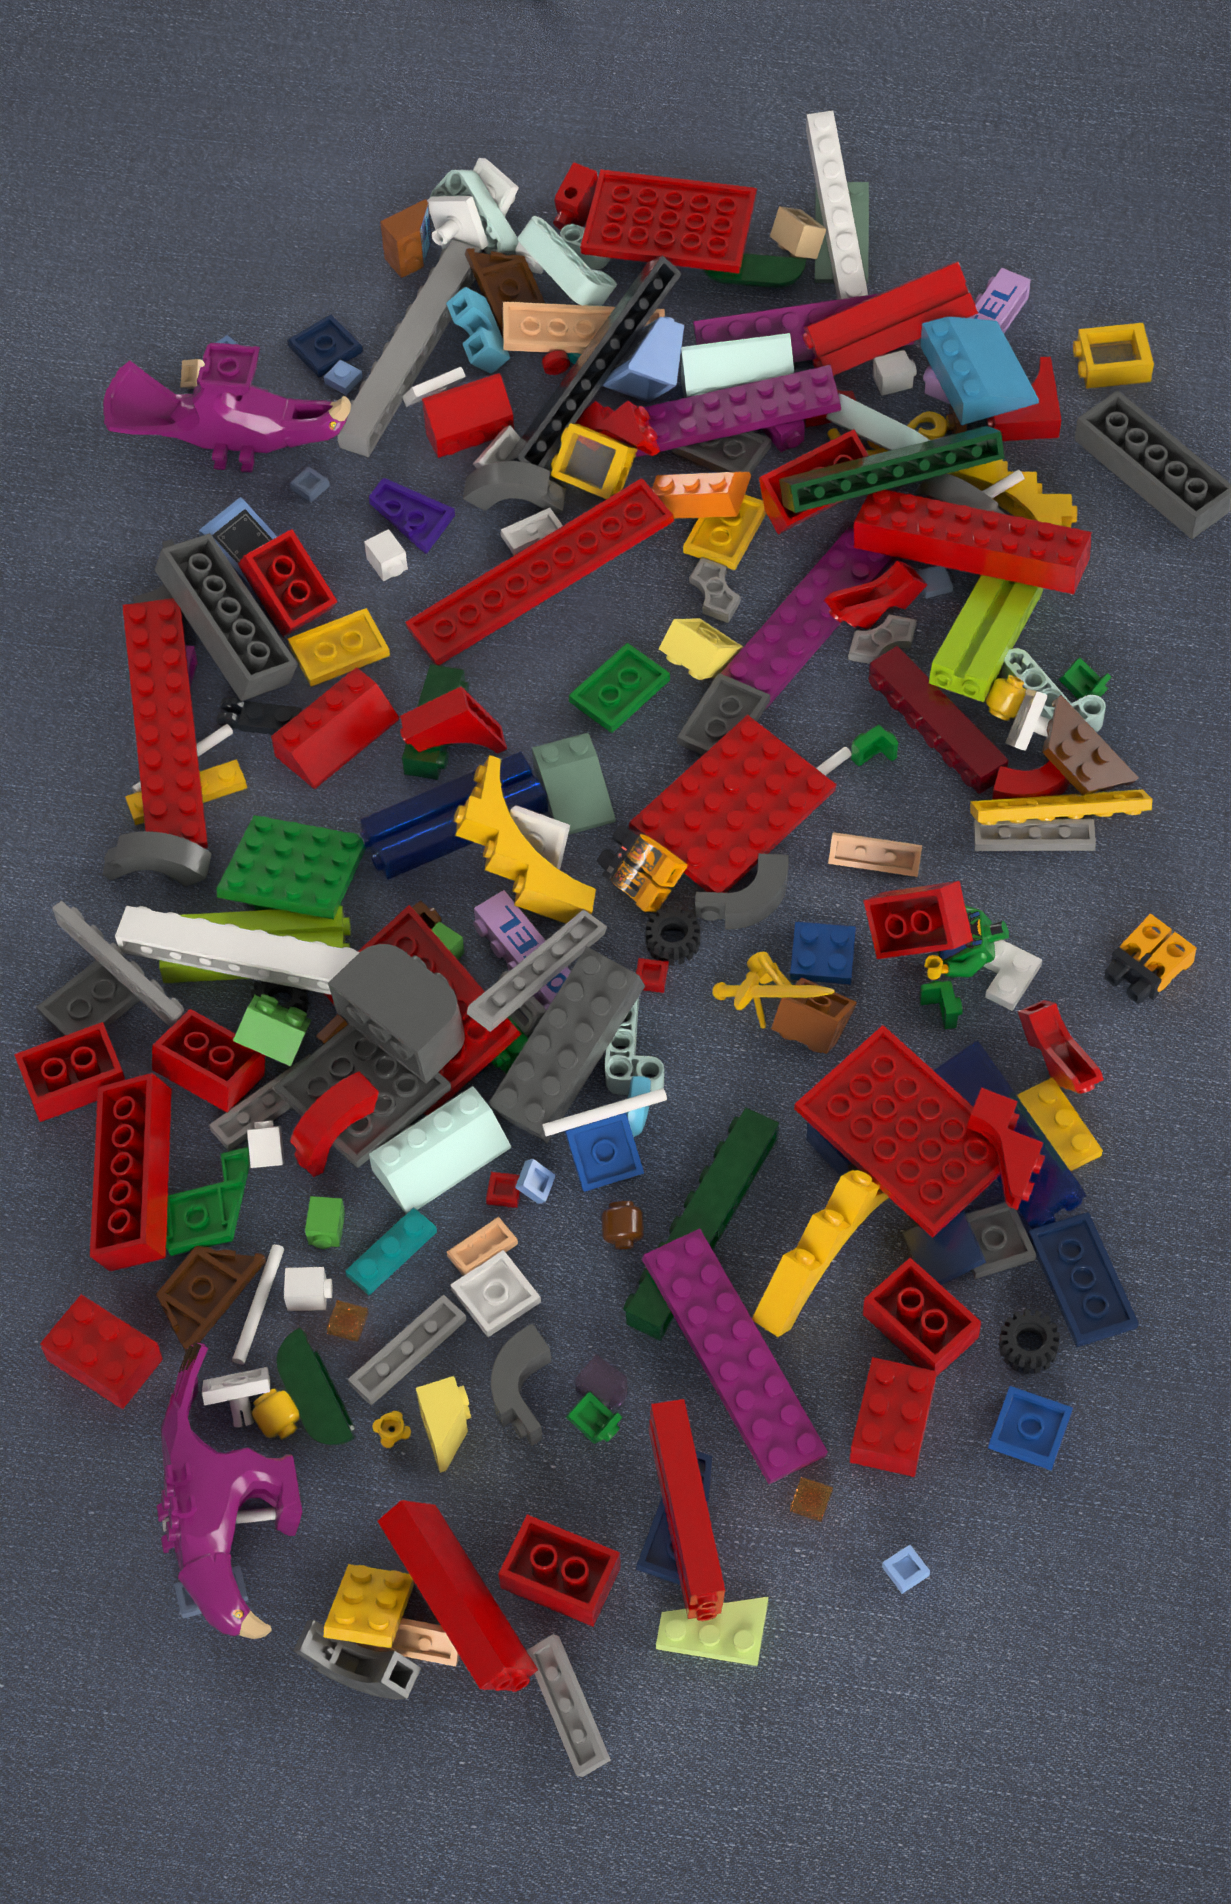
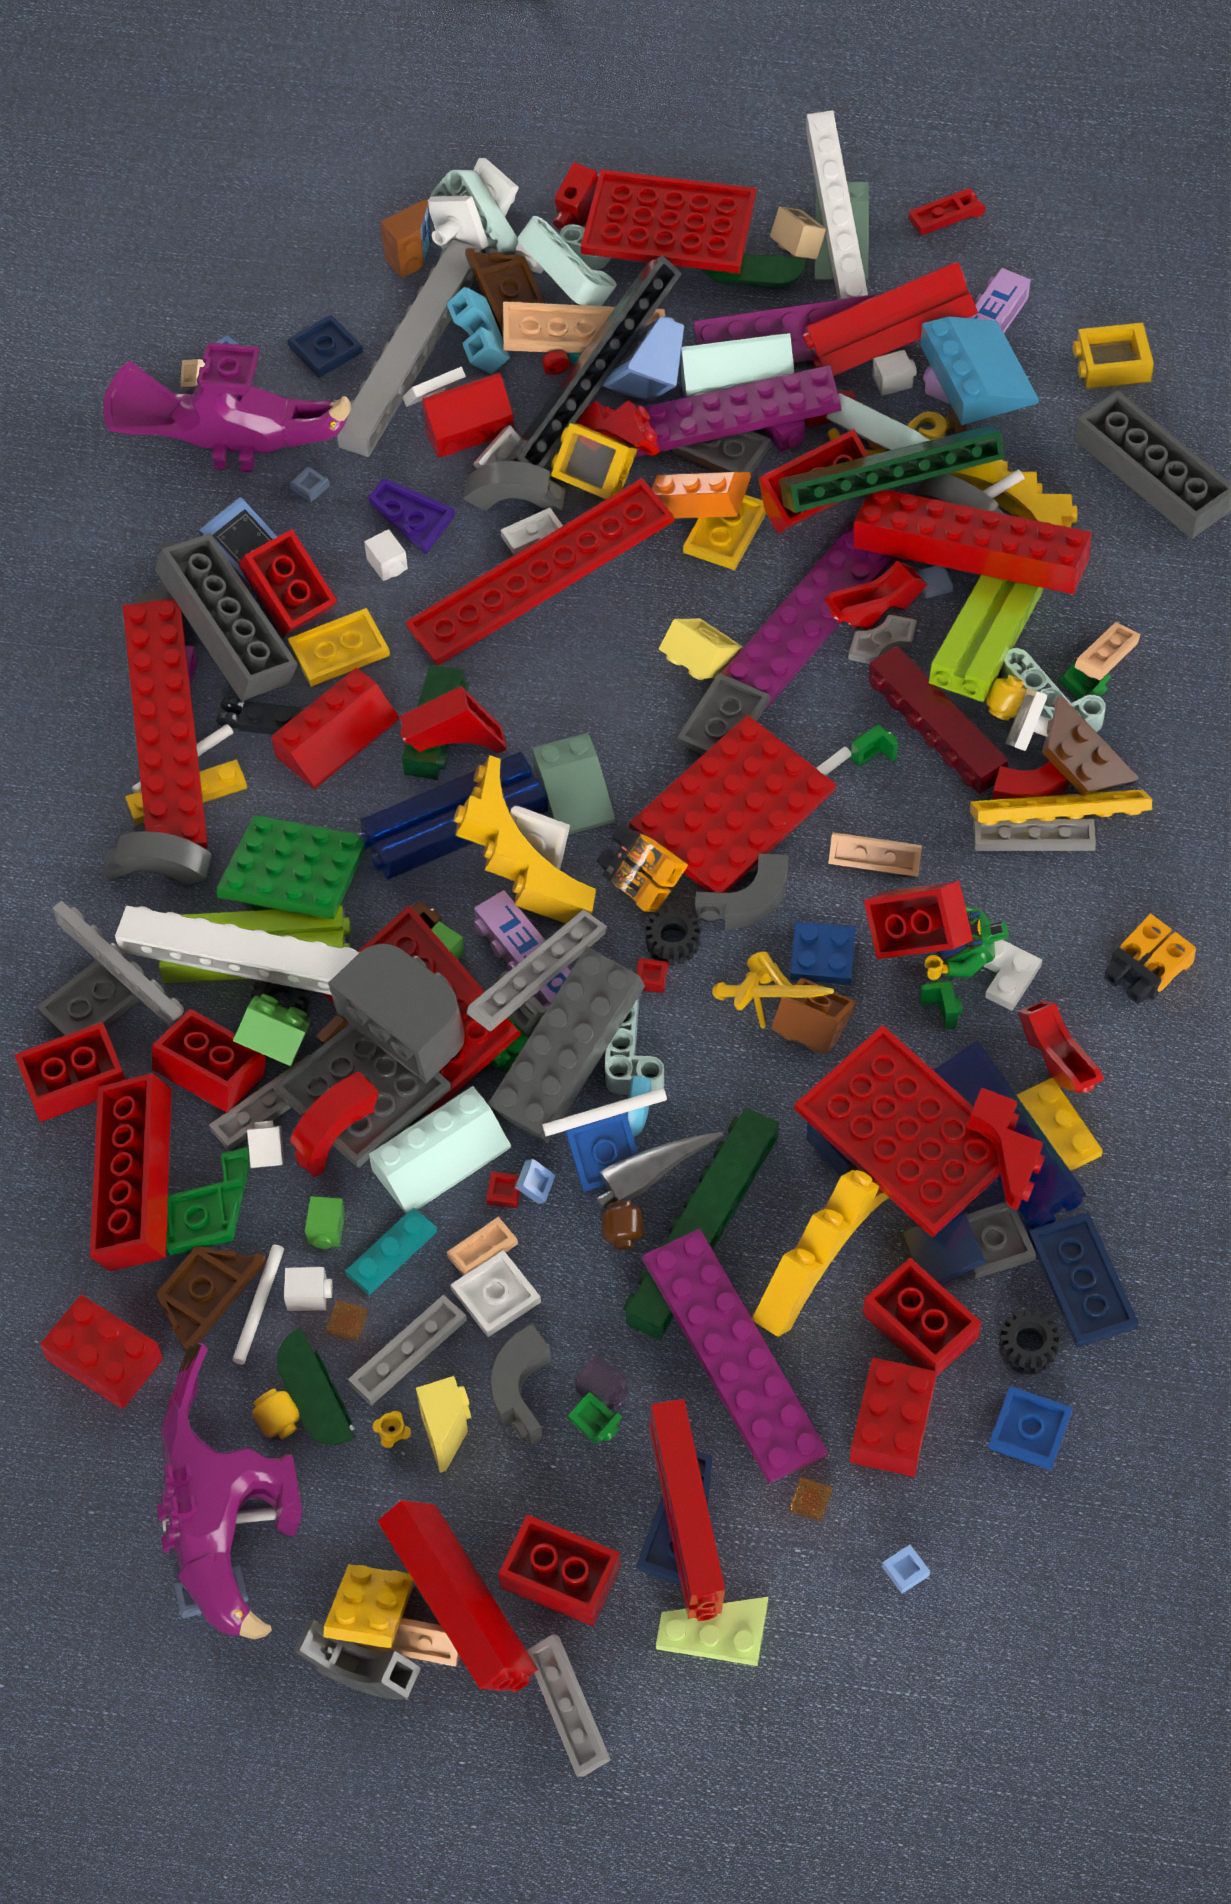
(237, 1390): white tile -> none
(343, 377): light blue plate -> none
(619, 687): green plate -> none
(640, 1171): none -> flat silver piece
(719, 599): light grey tile -> none
(946, 211): none -> red plate
(1037, 420): red arch -> none
(1107, 651): none -> light nougat plate

